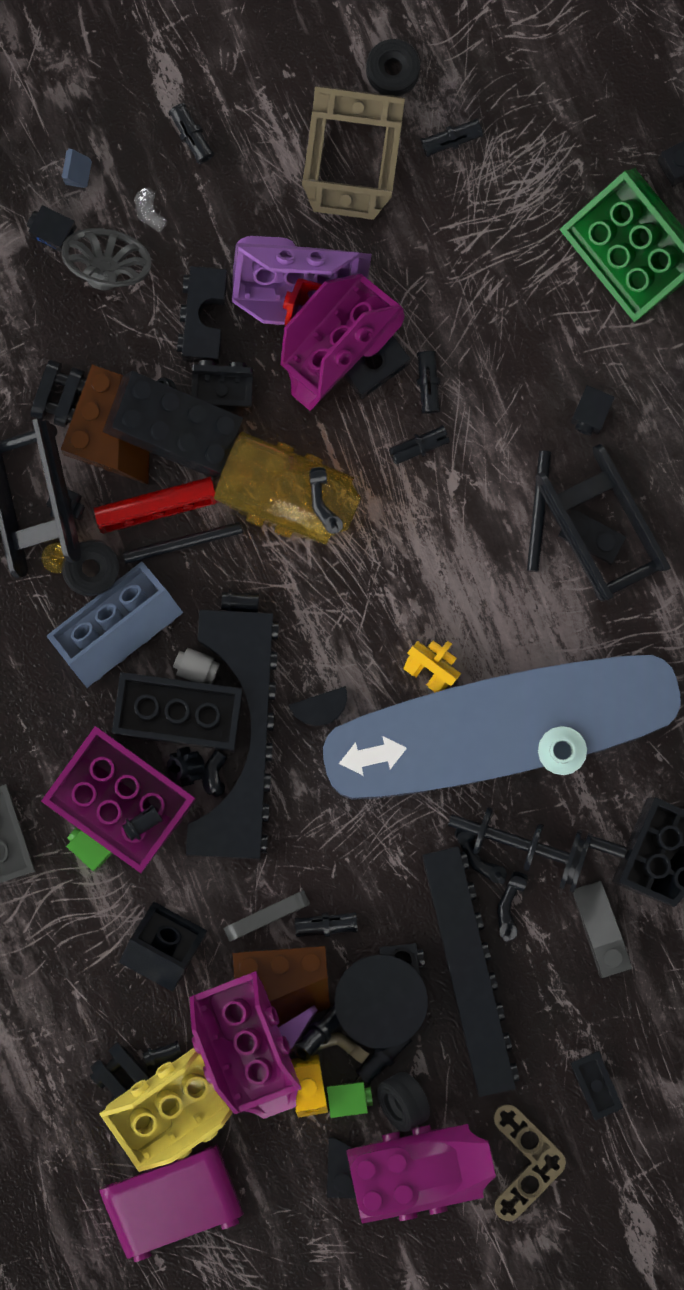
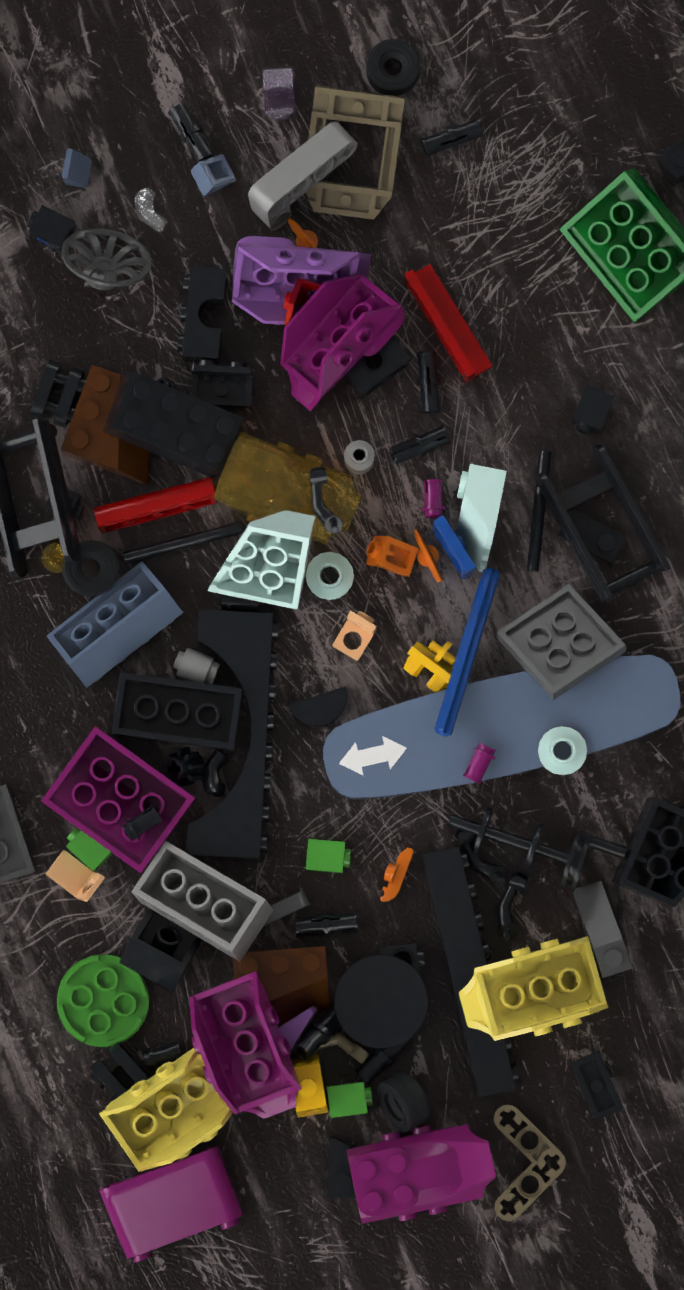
(74, 876): none -> light nougat bracket
(102, 1001): none -> bright green tile
(202, 901): none -> light grey brick
(212, 174): none -> sand blue slope
(268, 560): none -> light aqua wedge
(278, 92): none -> clear purple bracket
(298, 173): none -> light grey beam
(304, 238): none -> orange piece
(325, 590): none -> light aqua piece
(327, 856): none -> bright green brick
(358, 623): none -> light nougat bracket
(359, 466): none -> light grey brick
(391, 555): none -> orange bracket
(395, 875): none -> orange piece
(428, 556): none -> orange piece
(433, 499): none -> magenta pin
(447, 322): none -> red fence
(454, 547): none -> blue plate
(467, 652): none -> blue axle
(479, 763): none -> magenta pin
(481, 499): none -> light aqua wedge
(534, 990): none -> light yellow slope
(561, 641): none -> dark grey plate

